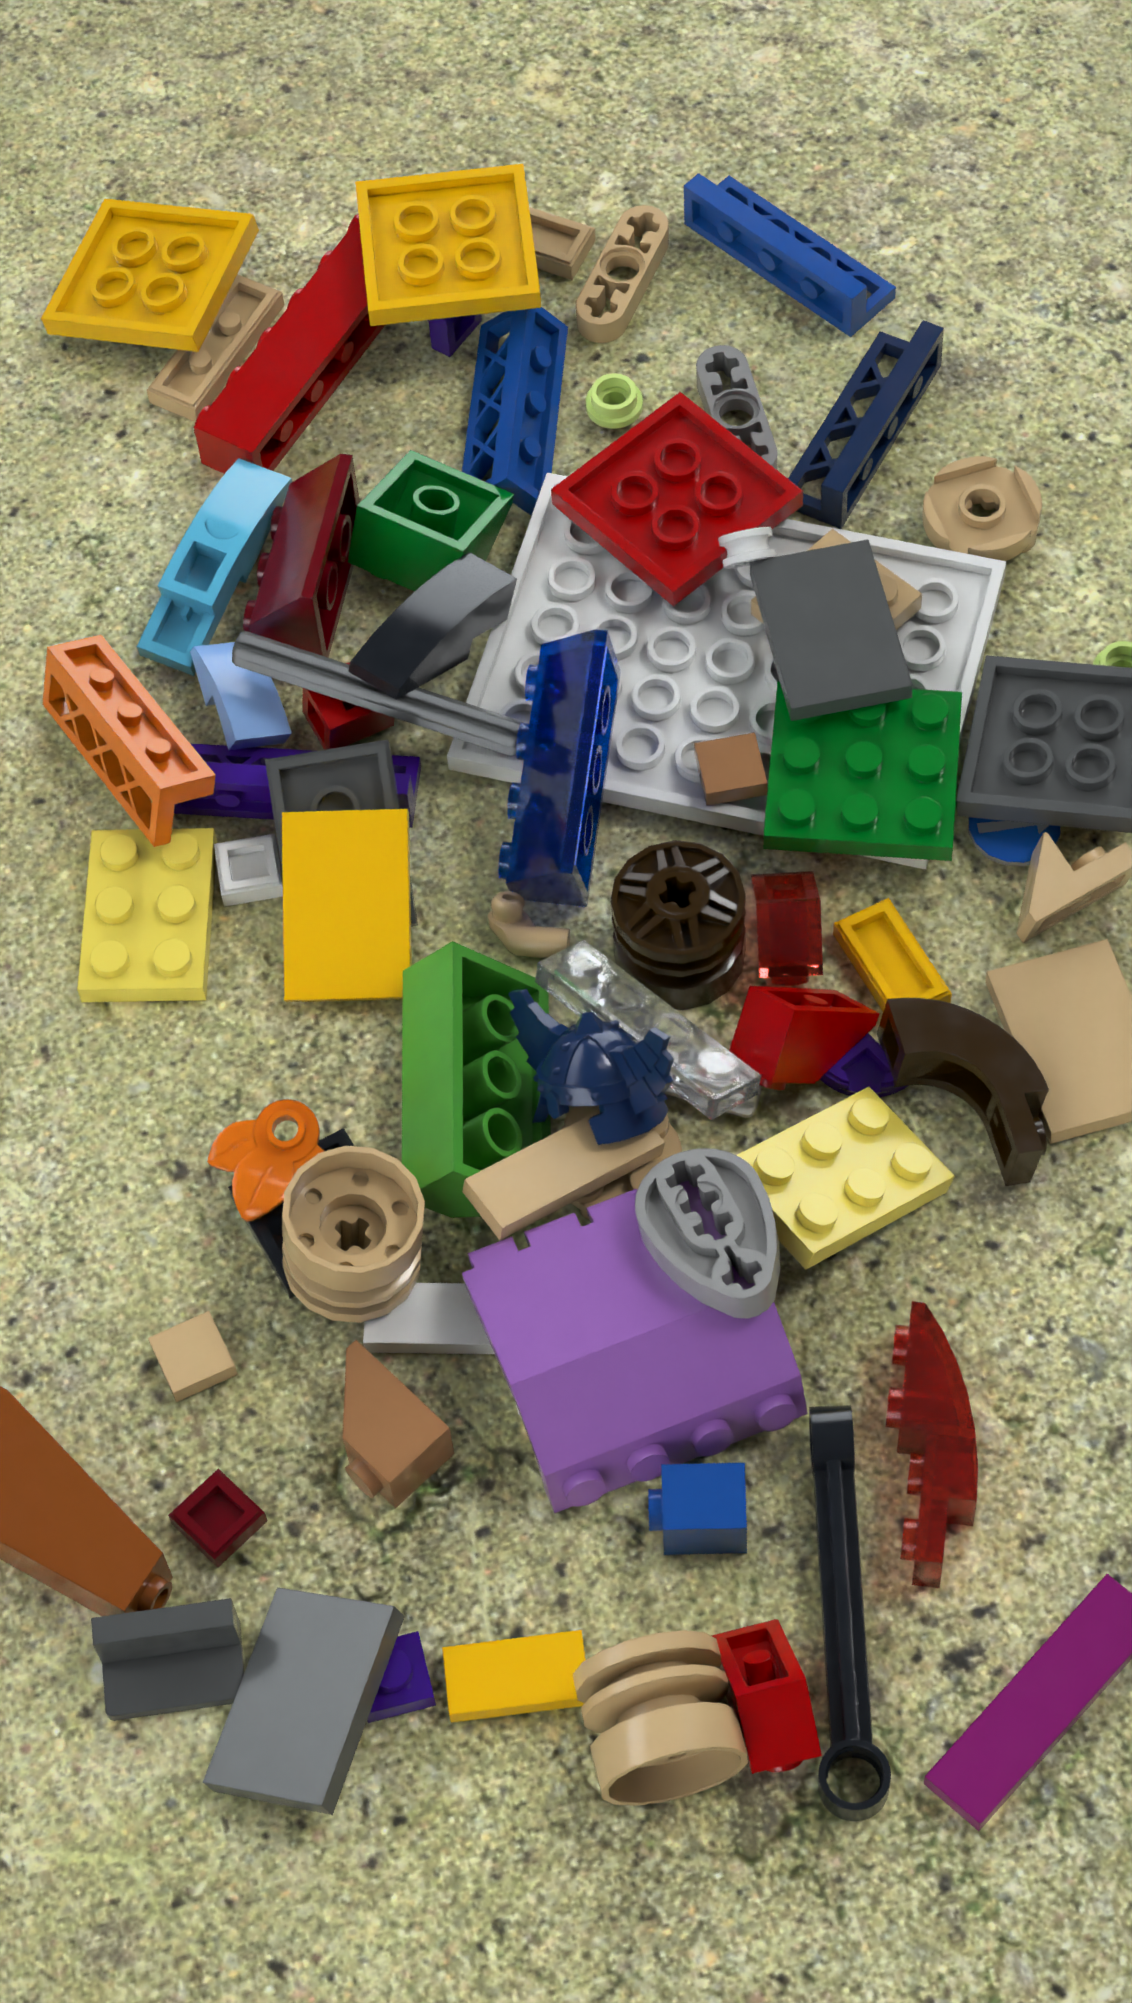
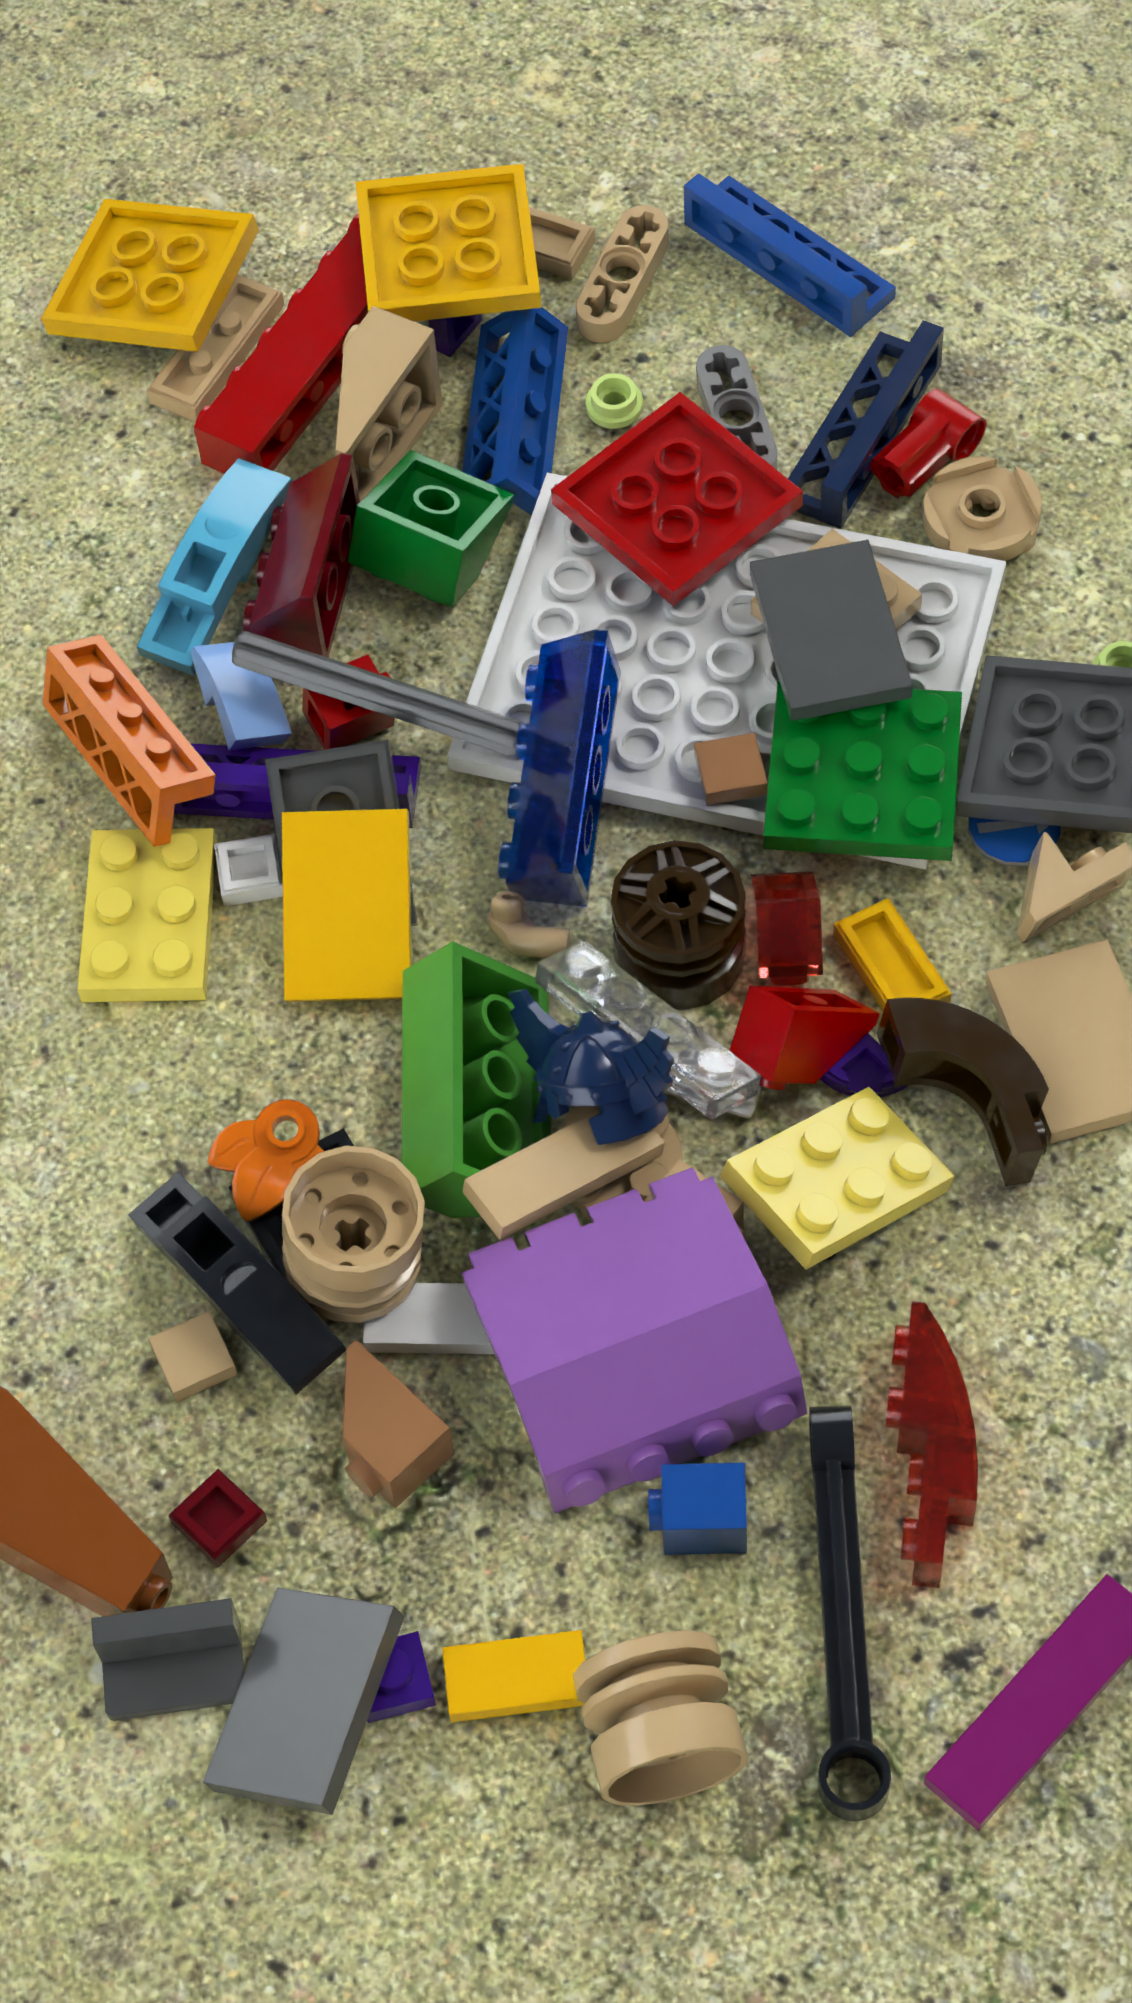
(238, 1282): none -> black slope
(385, 393): none -> tan slope
(435, 626): black slope -> none
(694, 1258): light grey piece -> none
(746, 547): white bush -> none
(768, 1697): red slope -> none
(935, 434): none -> red piece

